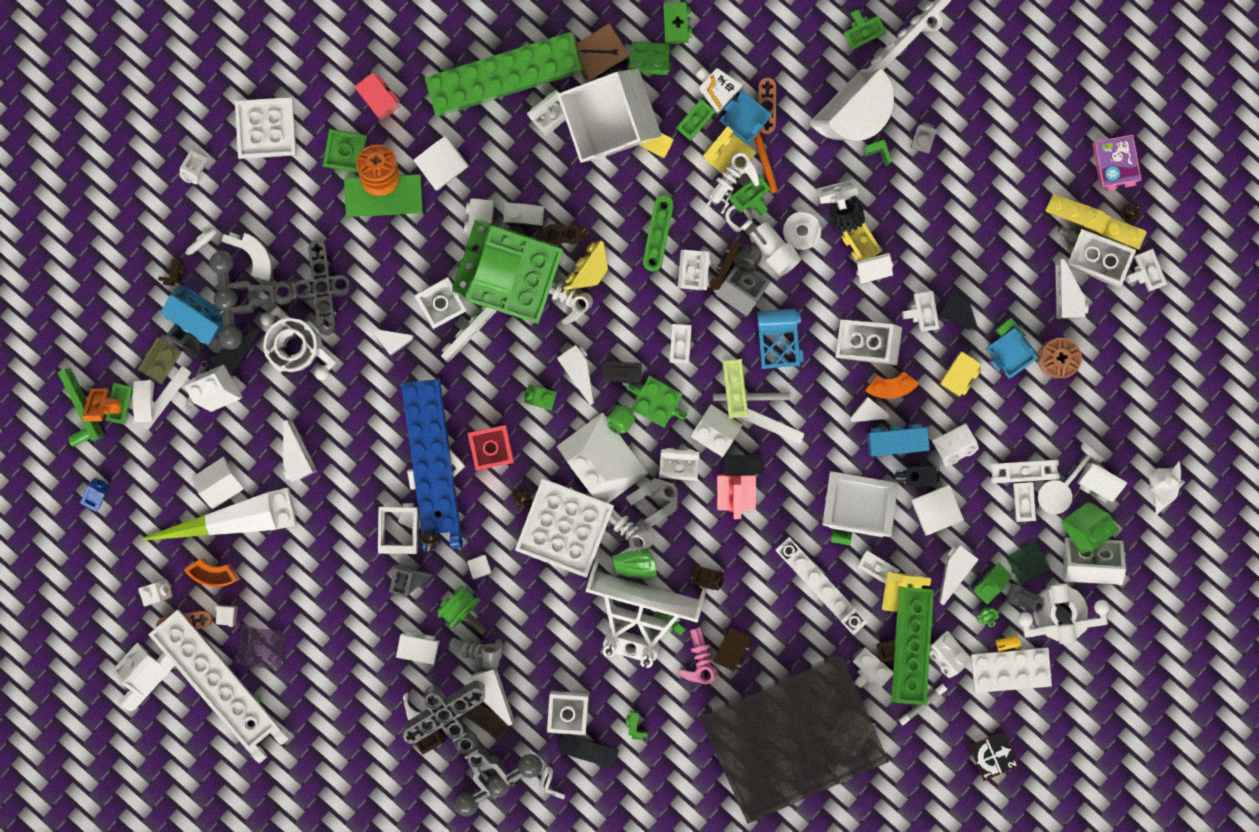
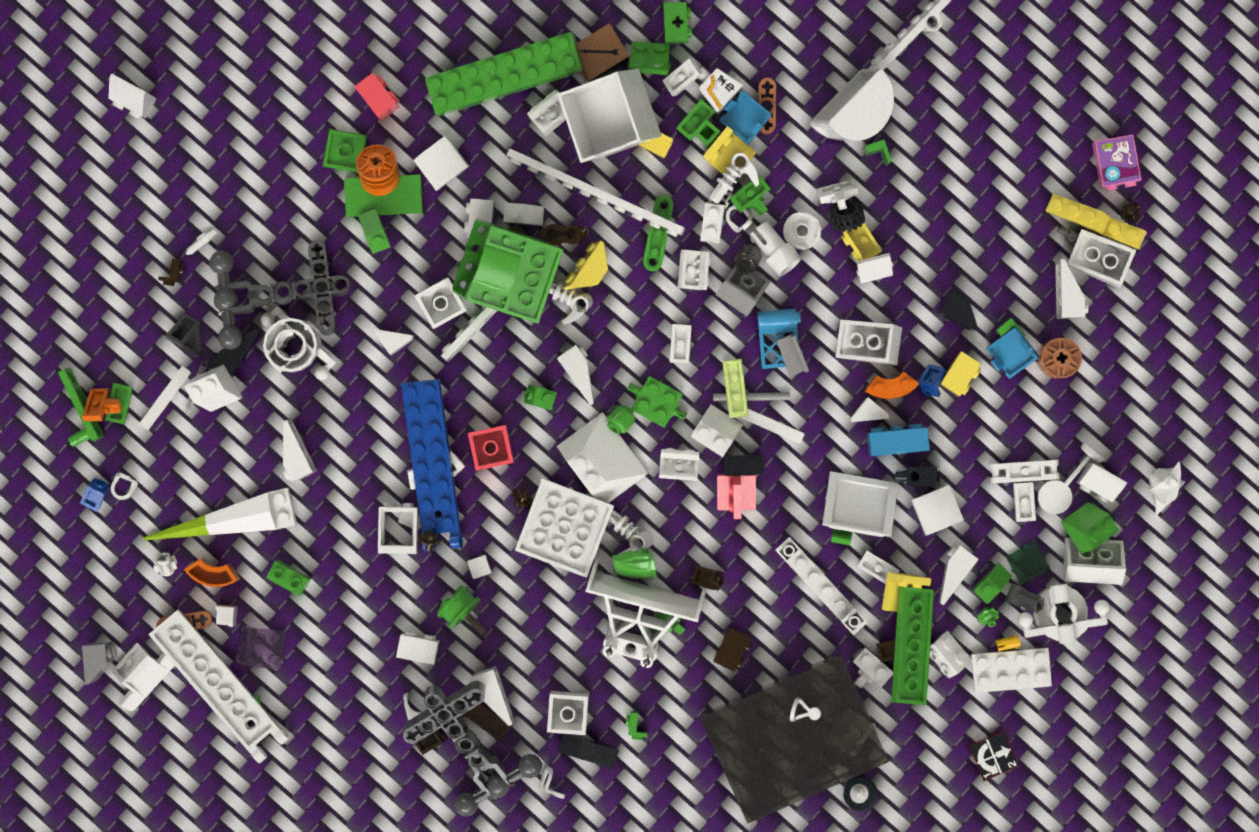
(97, 659): none -> light grey slope
(130, 97): none -> white slope
(133, 486): none -> white piece
(142, 401): white slope -> none
(155, 592): white bracket -> none
(160, 360): olive plate -> none
(165, 564): none -> white gear
(192, 167): white bracket -> none
(193, 314): dark azure slope -> none
(217, 483): white slope -> none
(258, 252): white arch -> none
(265, 128): white plate -> none
(288, 577): none -> bright green brick
(374, 231): none -> bright green slope
(407, 579): dark grey slope -> none
(489, 653): light grey piece -> none
(602, 196): none -> white plate
(622, 372): black plate -> none
(667, 501): light grey piece -> none
(682, 77): none -> white plate
(703, 660): bright pink piece -> none
(707, 133): none -> bright green brick
(712, 222): none -> white plate
(724, 266): dark brown plate -> none
(765, 163): orange bar -> none
(792, 354): none -> light grey panel
(813, 713): none -> white piece
(860, 794): none -> black wheel
(863, 30): bright green hinge -> none
(916, 709): light grey bar -> none
(923, 138): light grey bracket -> none
(923, 311): white hinge -> none
(931, 380): none -> blue bracket
(956, 445): white bracket -> none
(1148, 271): white hinge -> none

